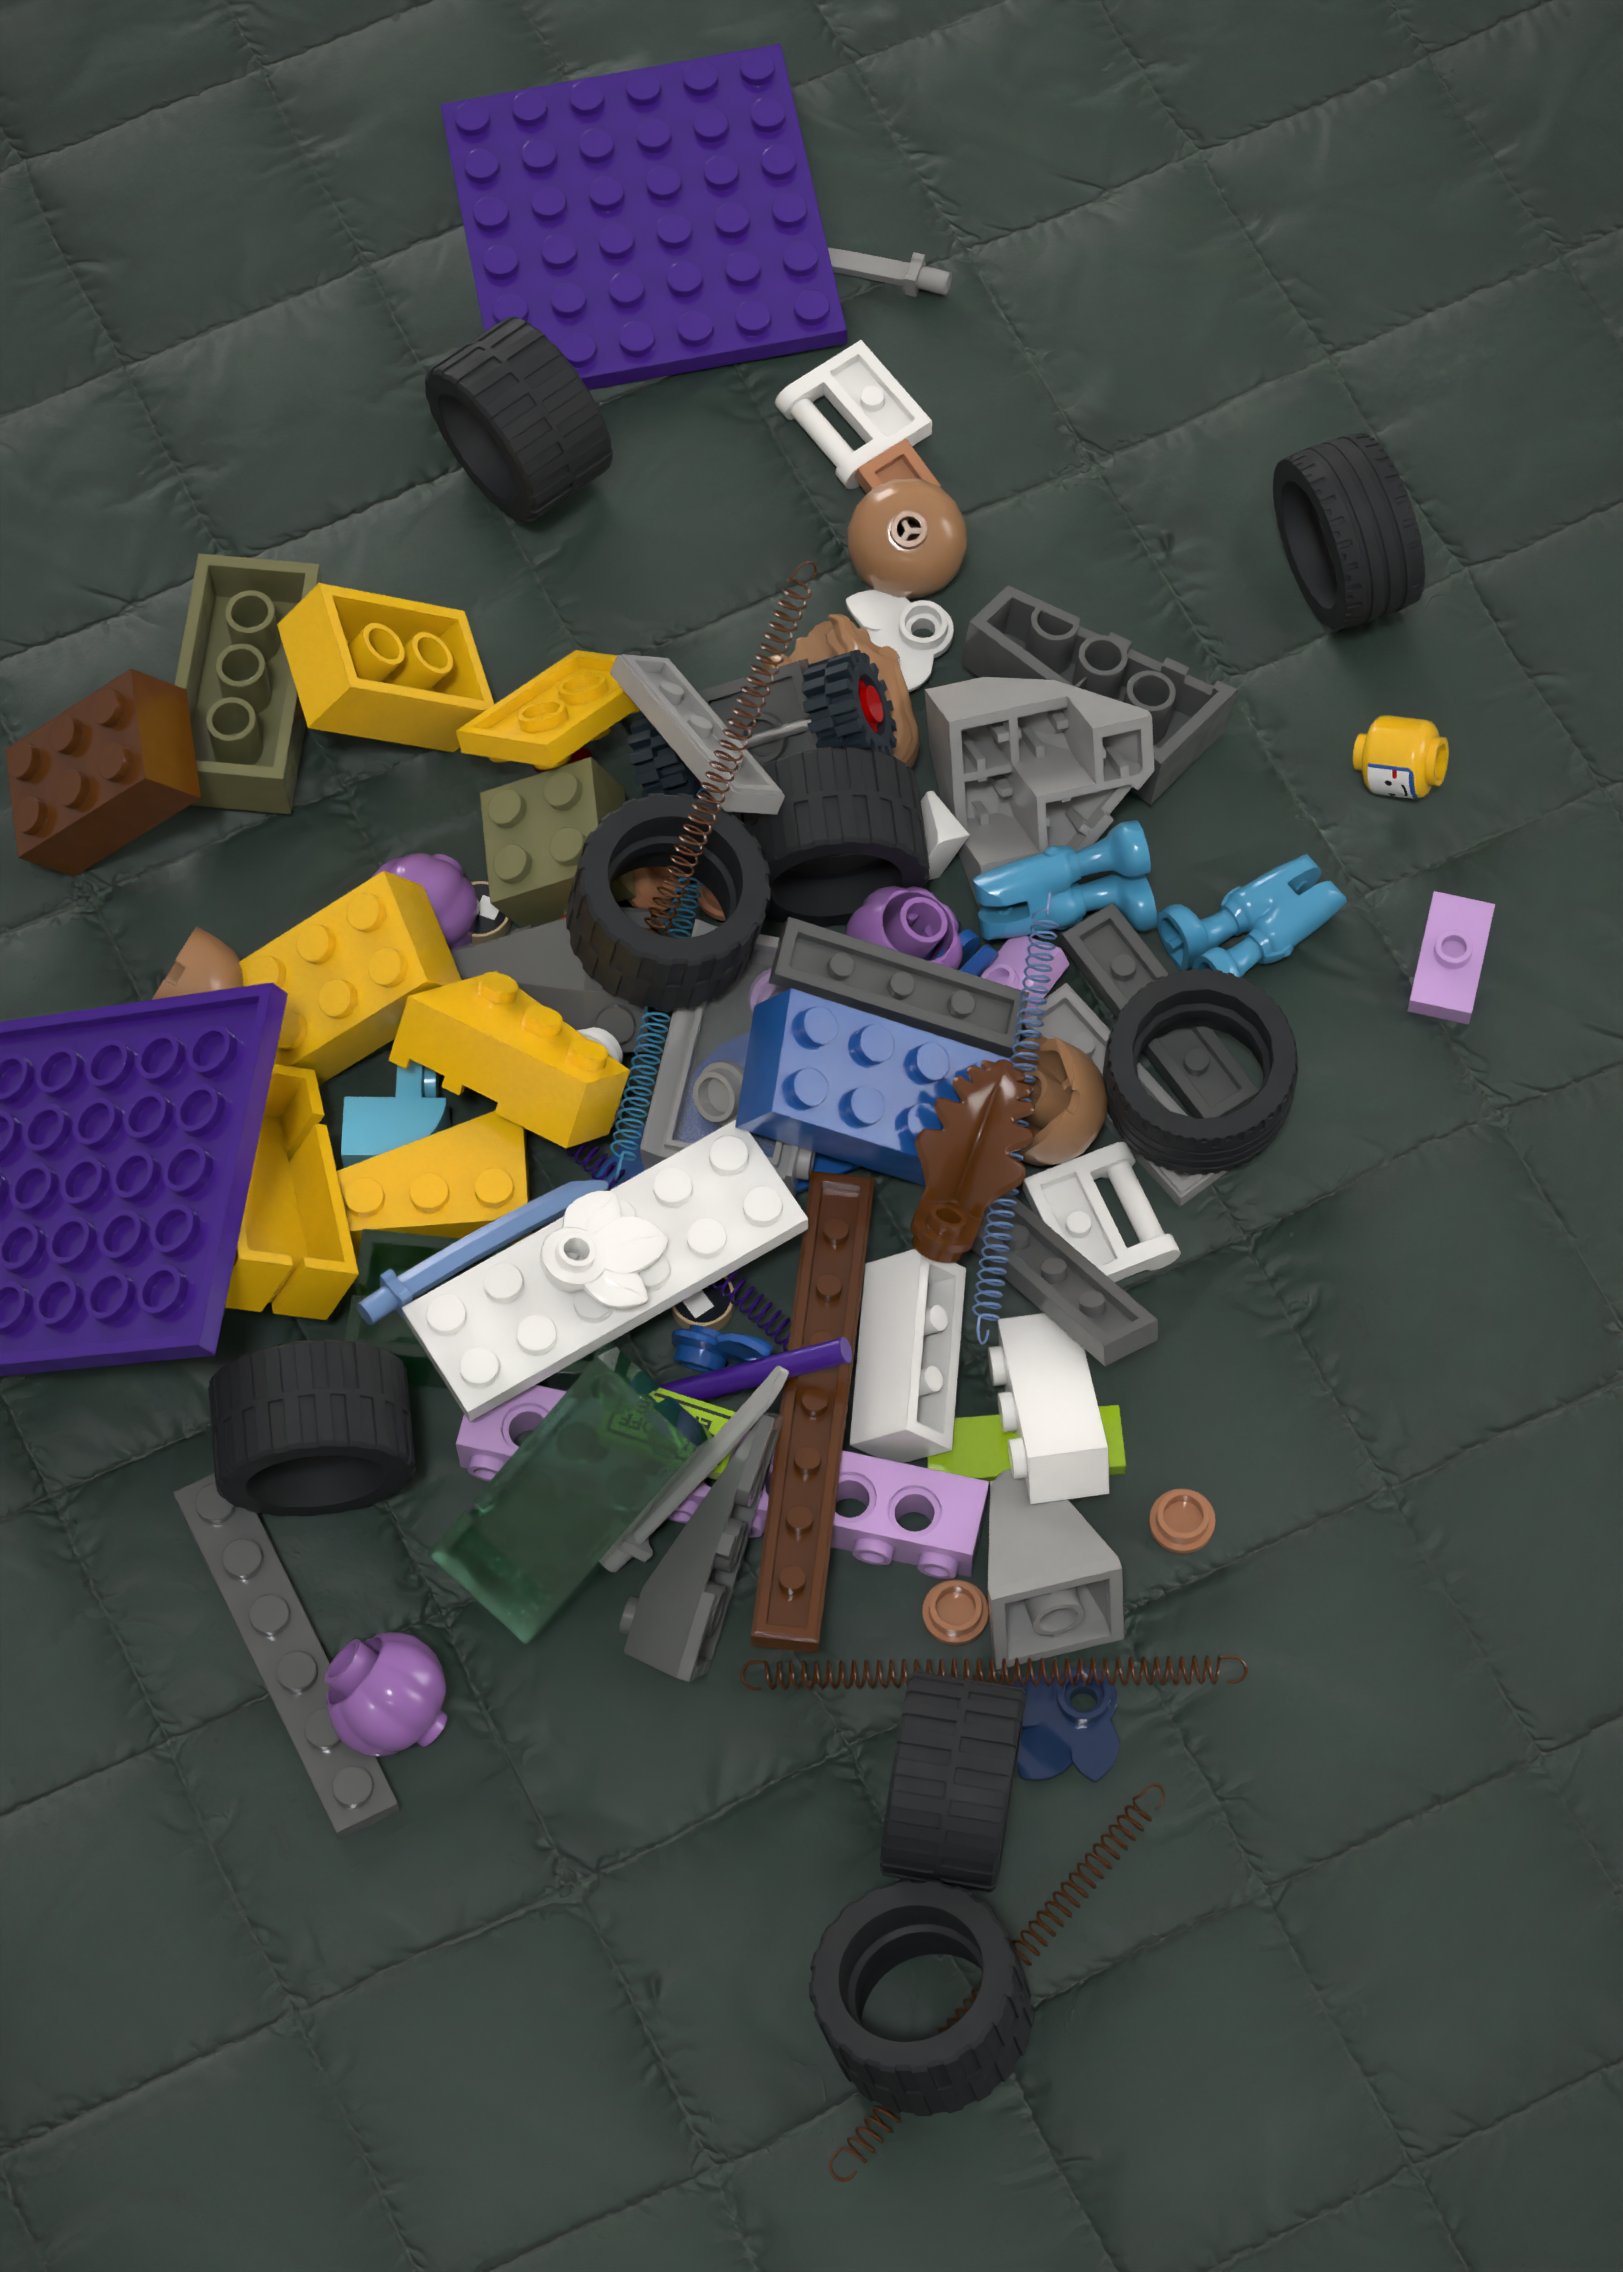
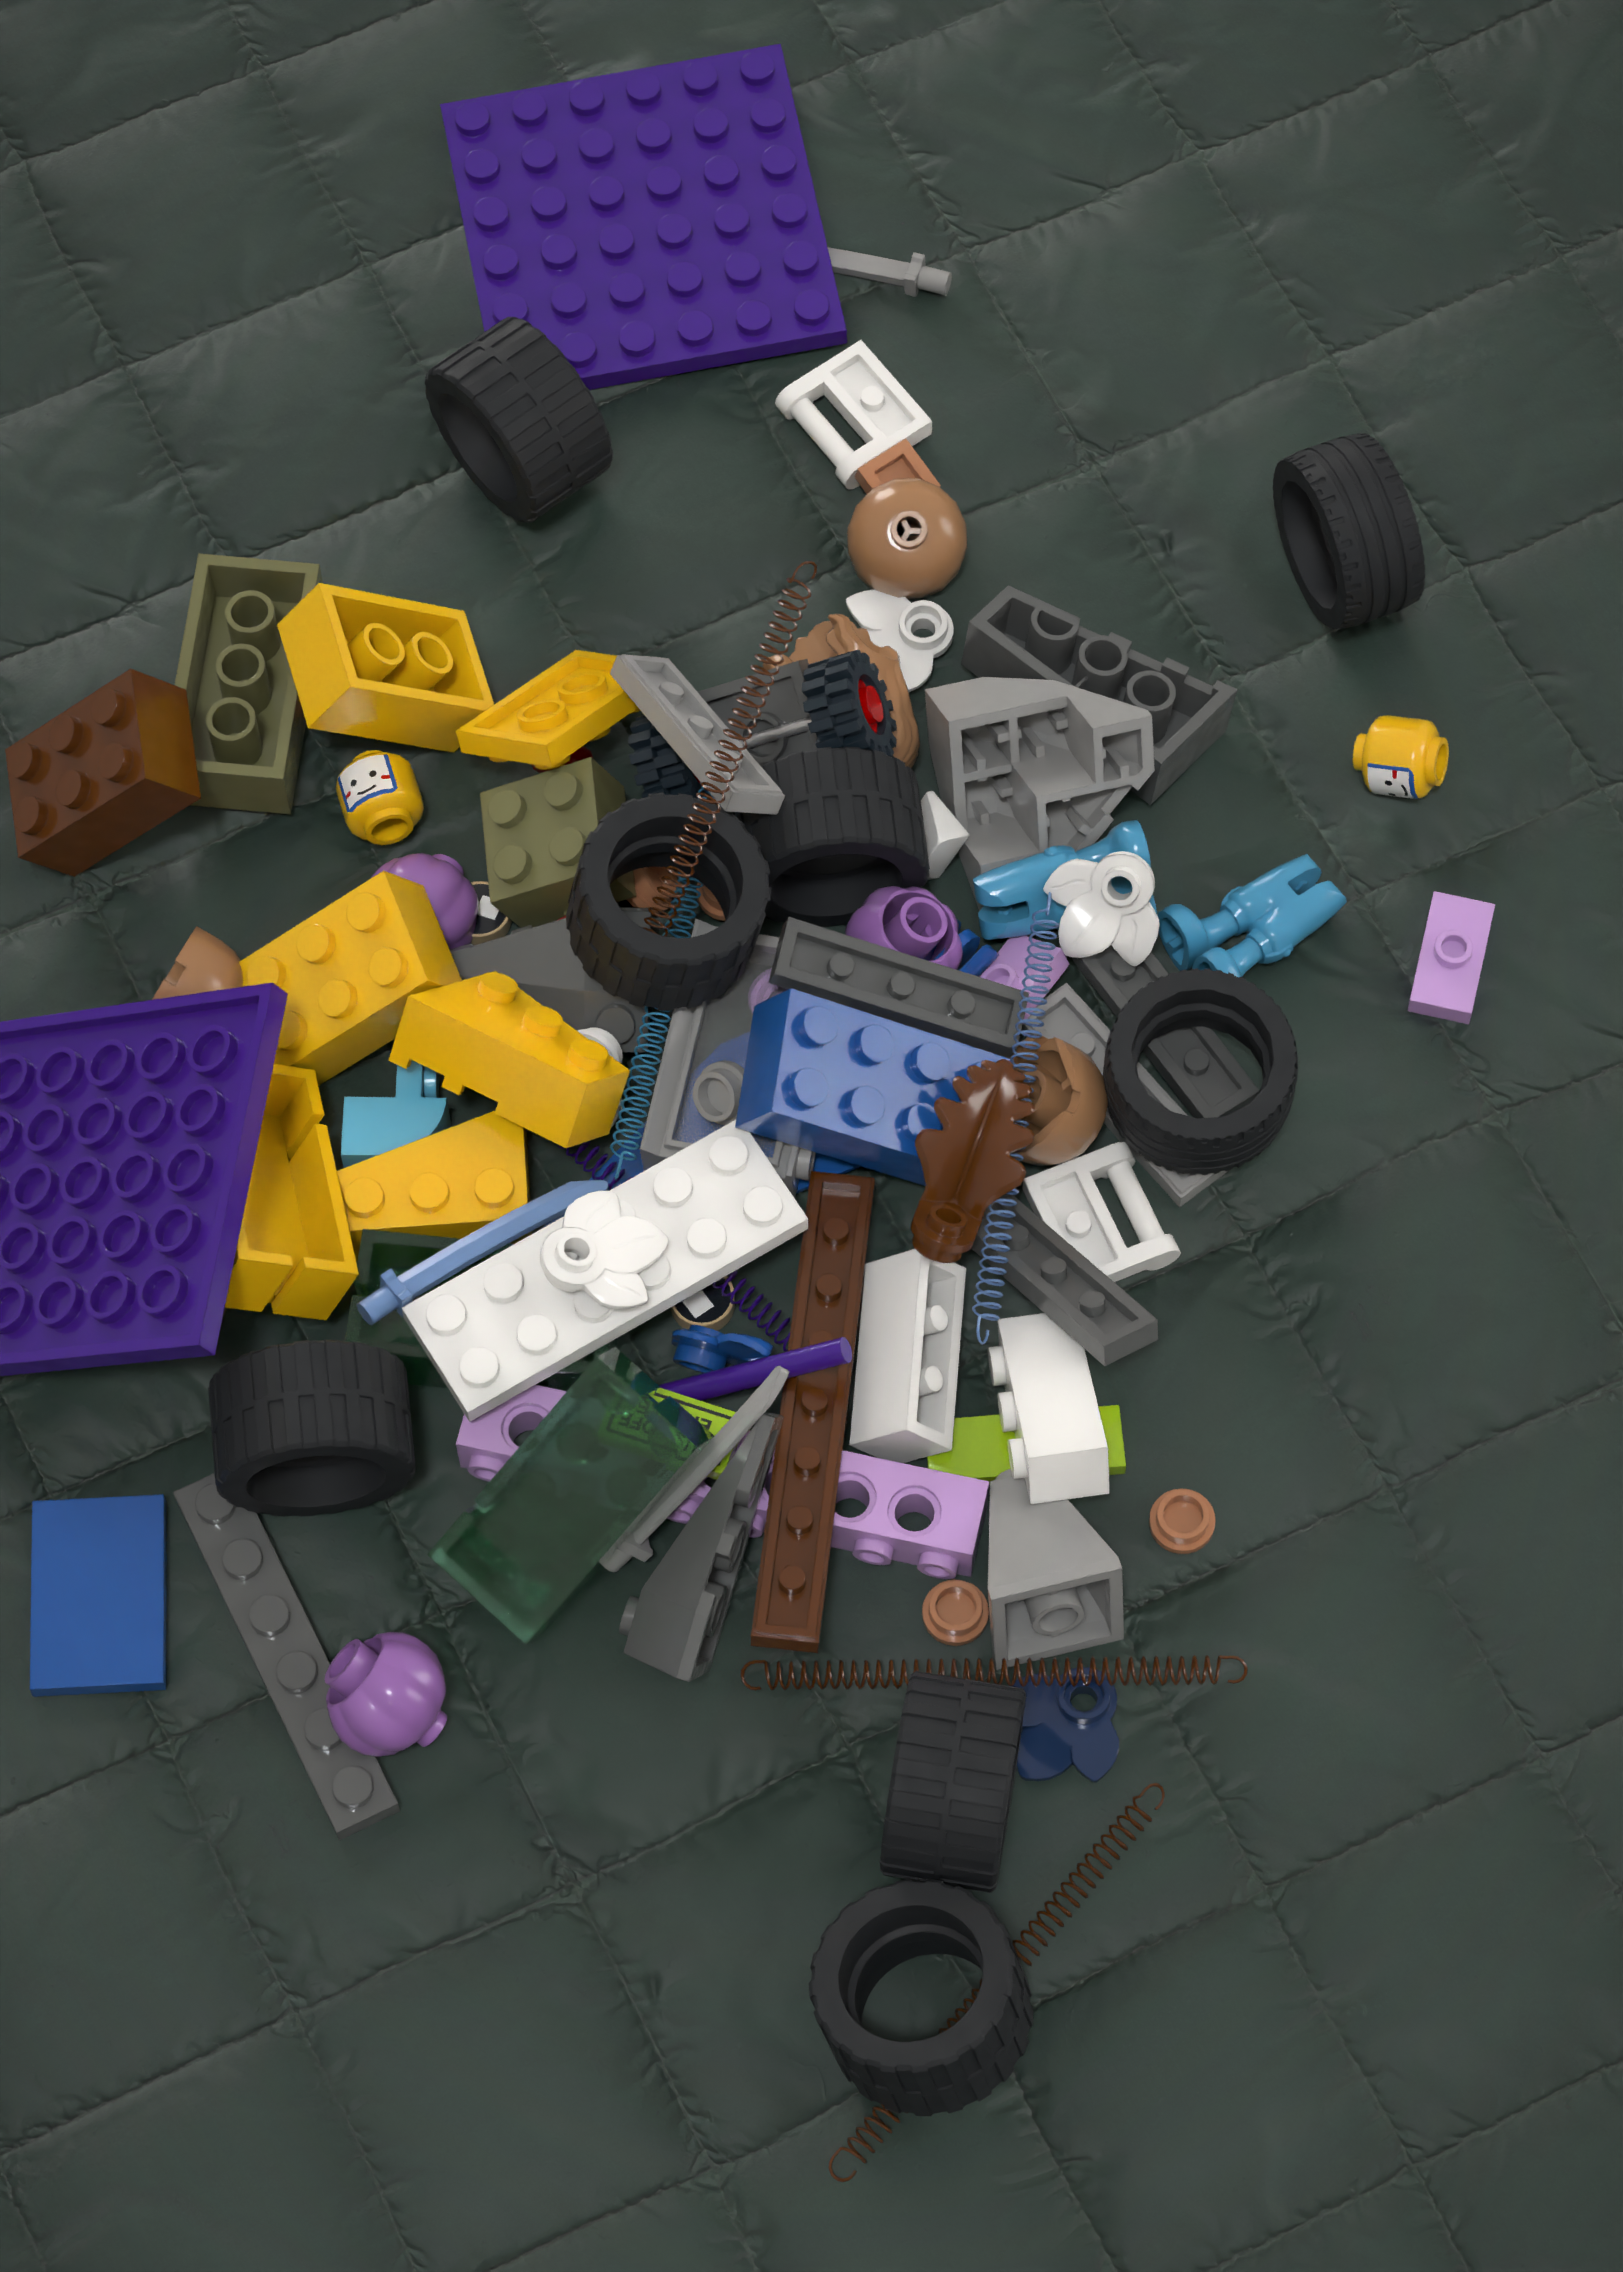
(98, 1595): none -> blue tile
(379, 797): none -> yellow head
(1101, 915): none -> white plate

